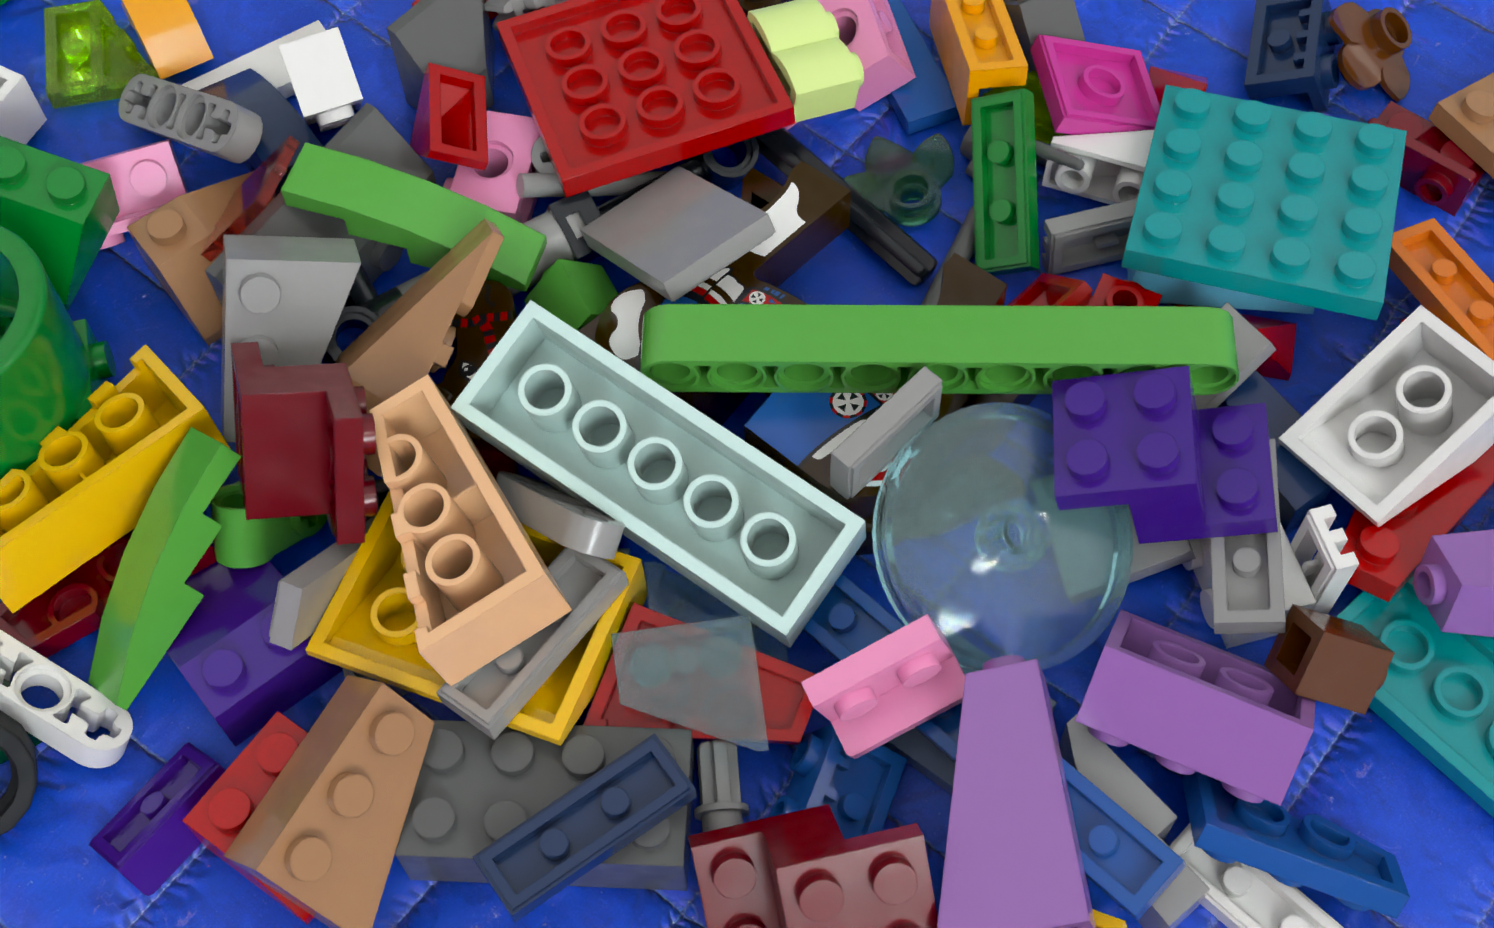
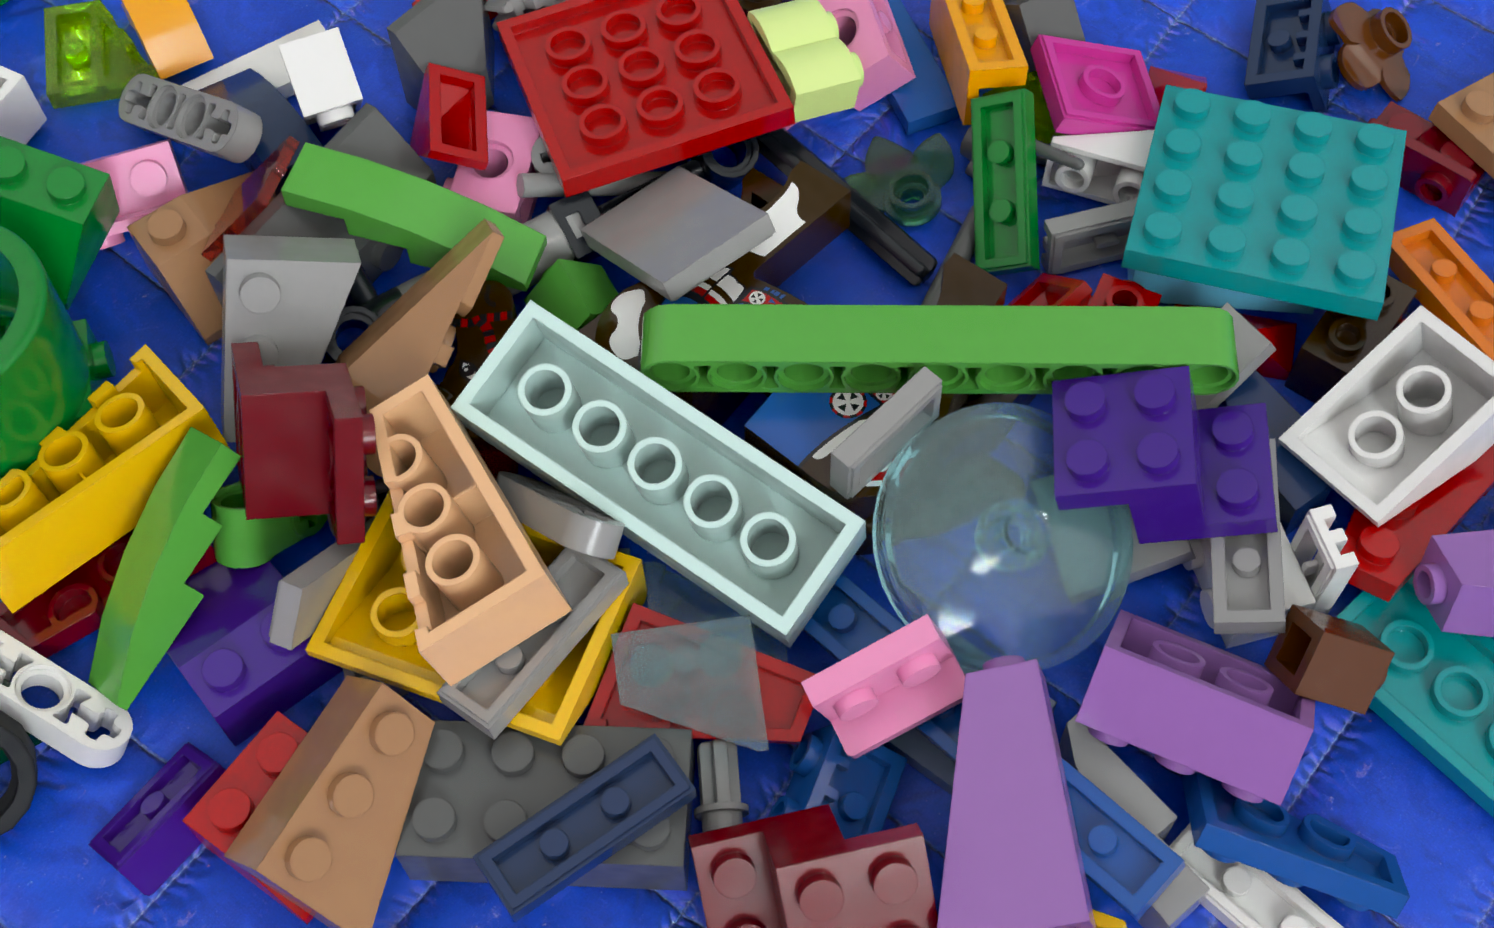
(1343, 341): none -> dark brown brick

